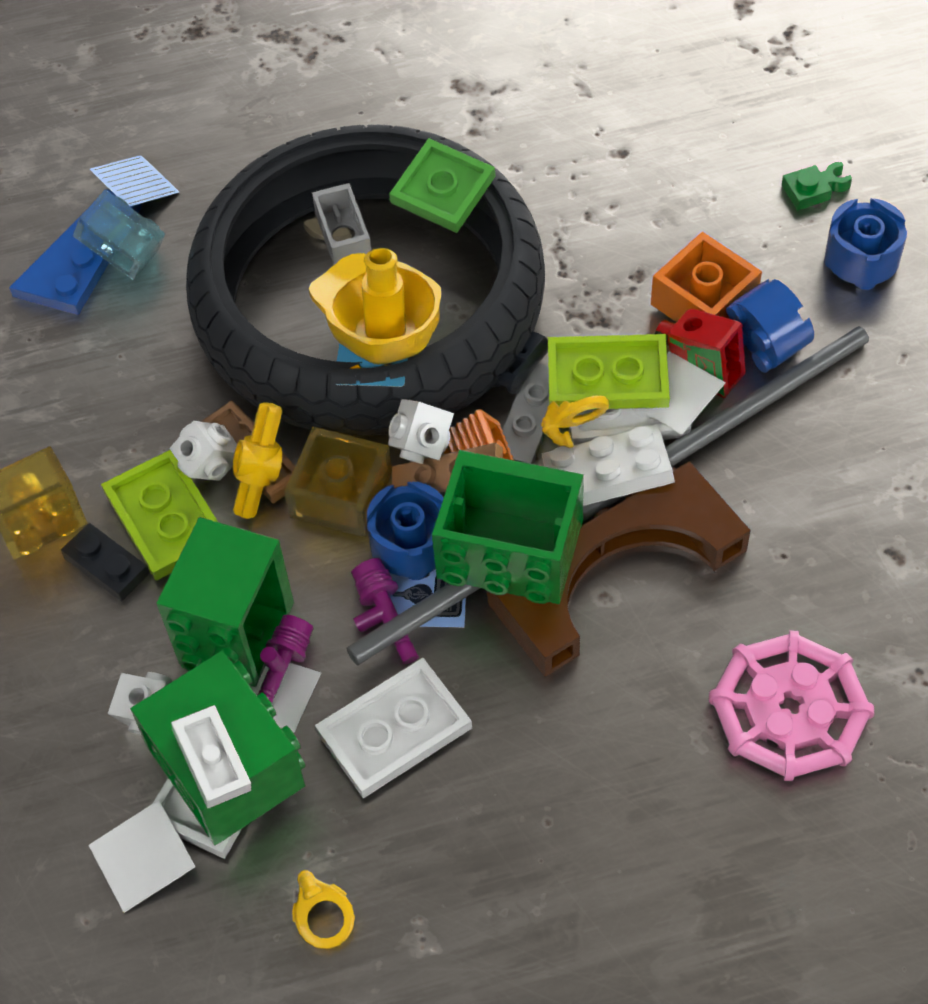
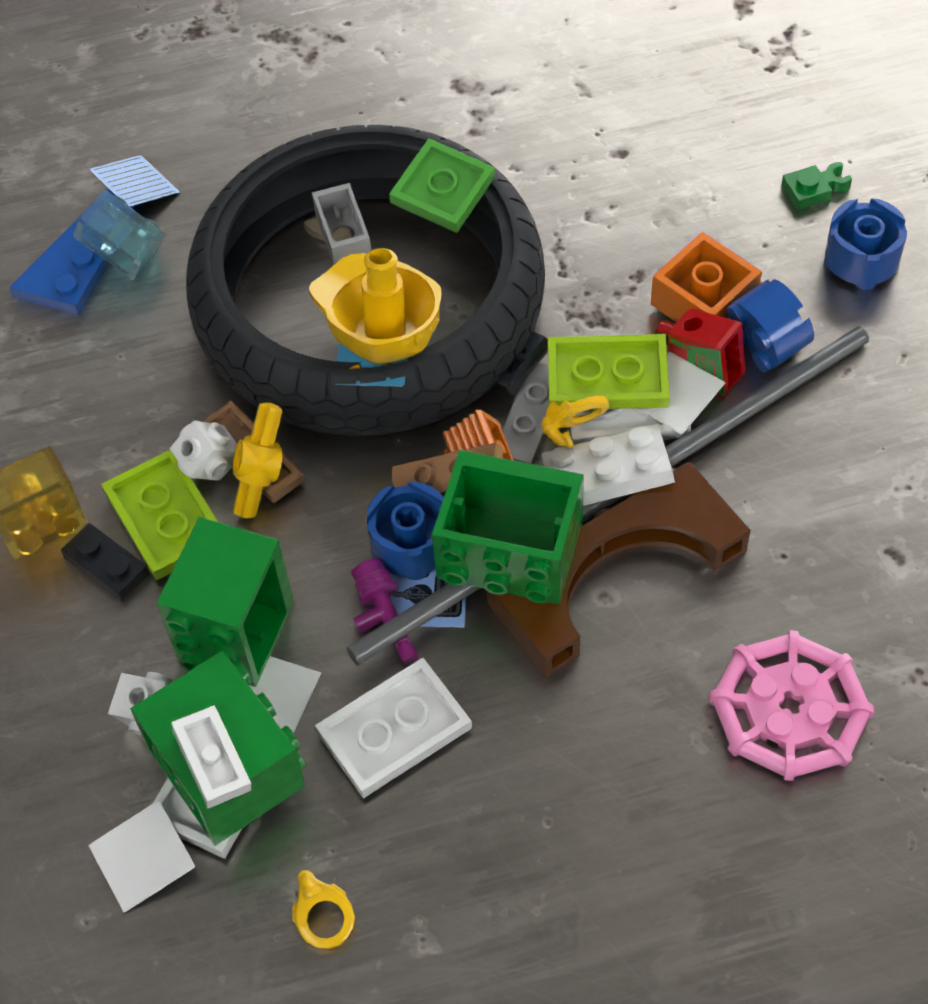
(286, 645): magenta piece -> none
(337, 480): clear yellow brick -> none
(420, 431): white brick -> none

